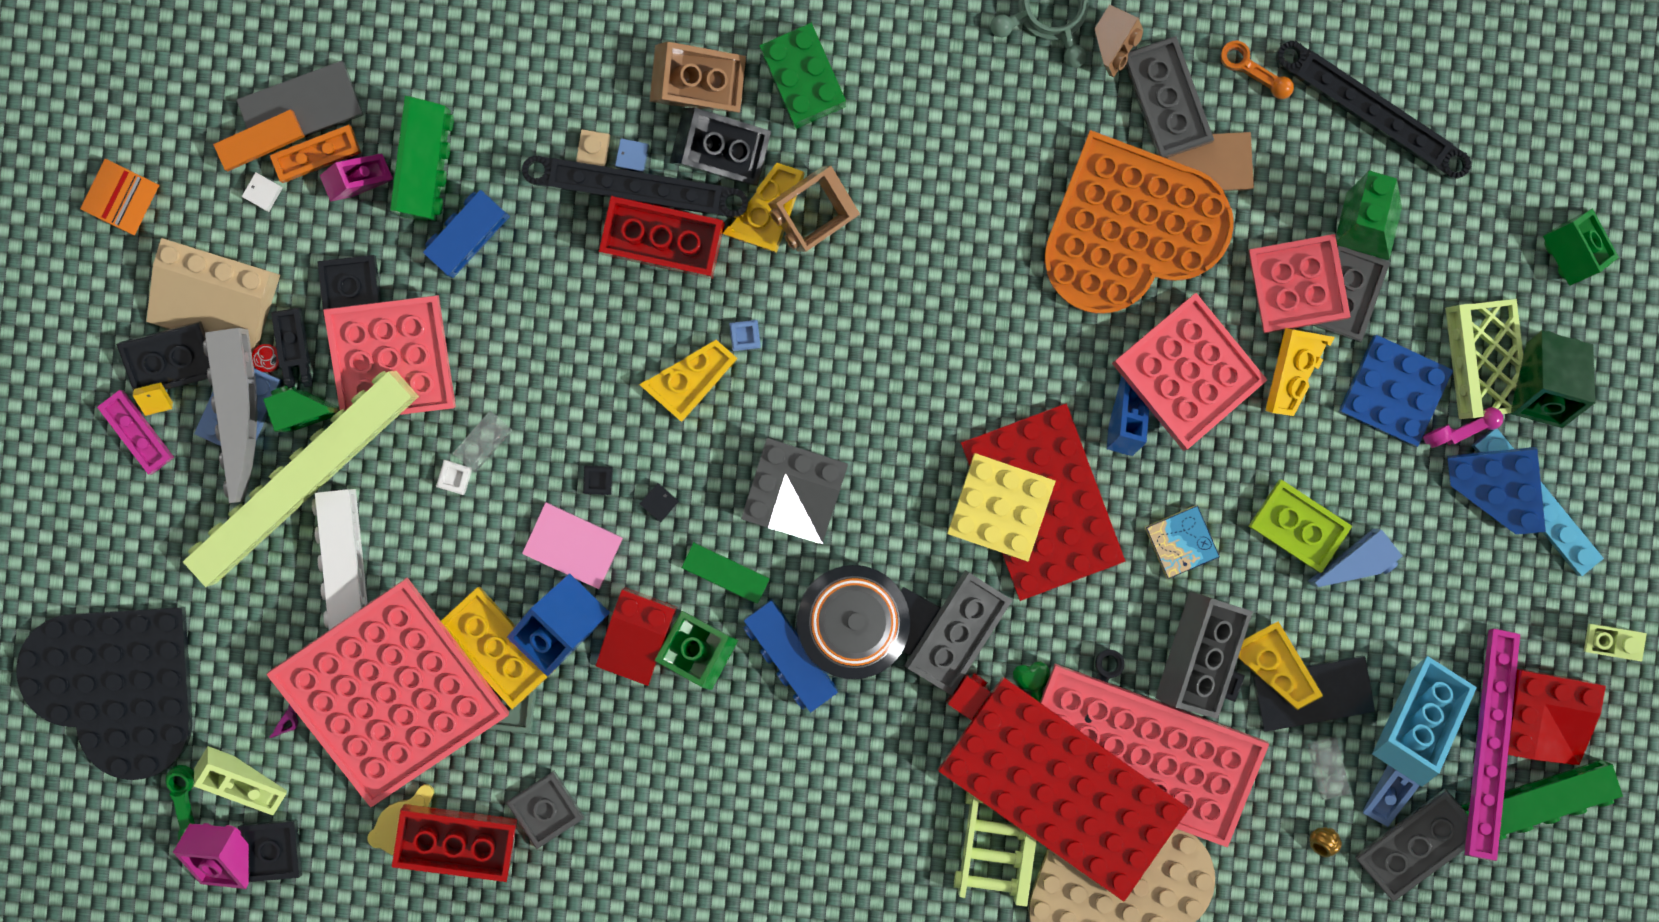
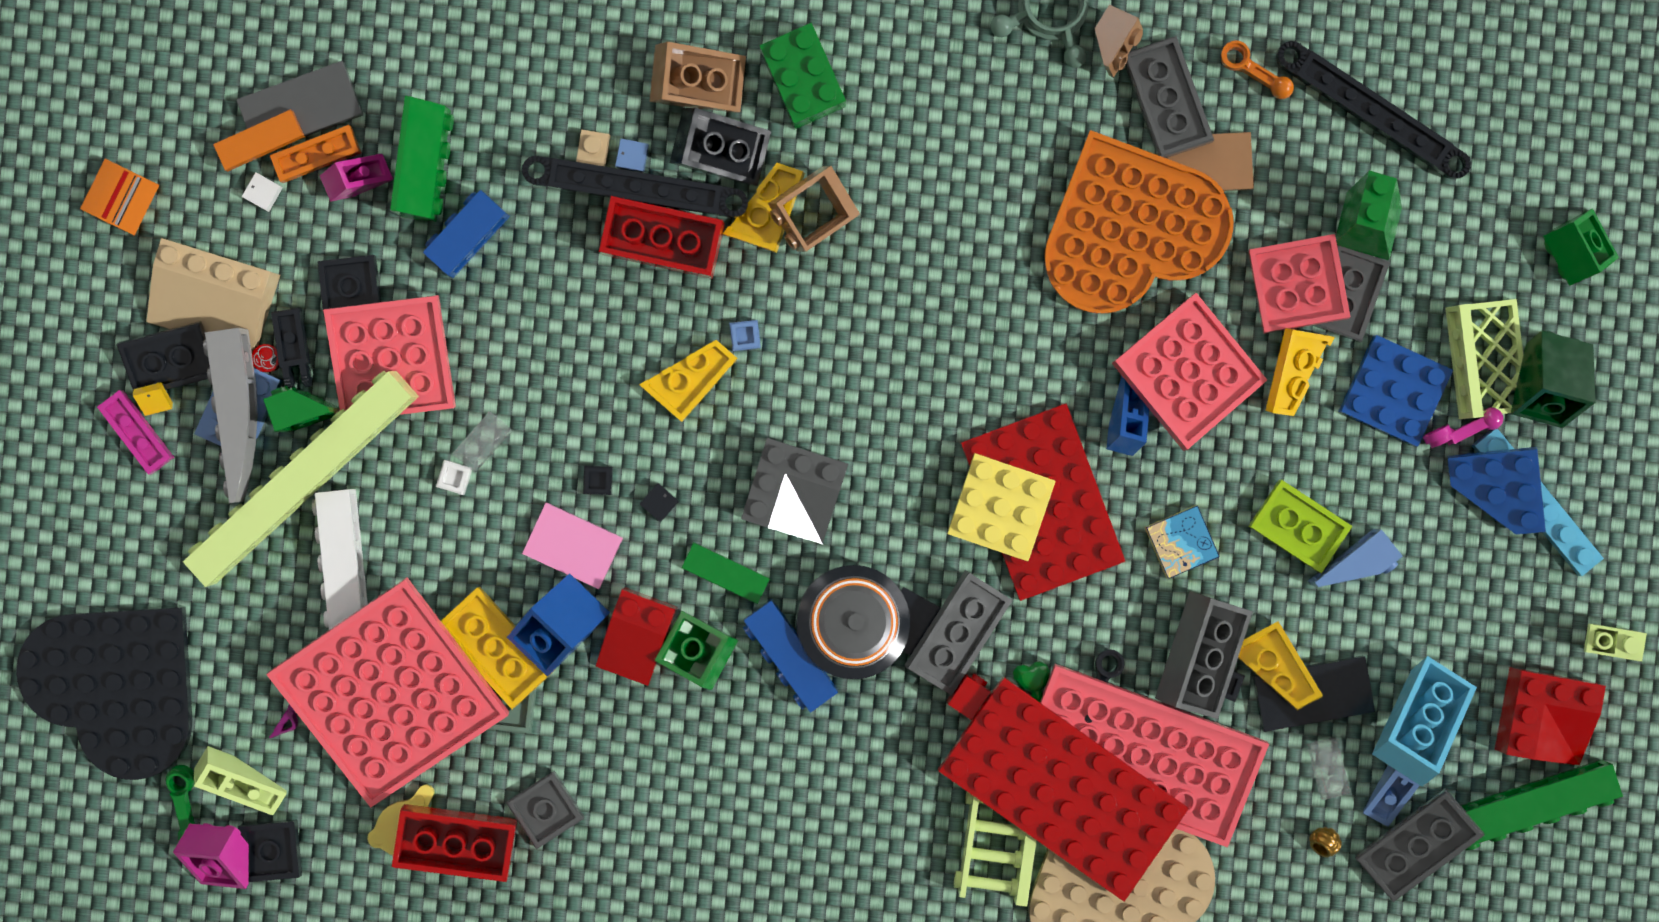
(1492, 745): dark pink plate -> none

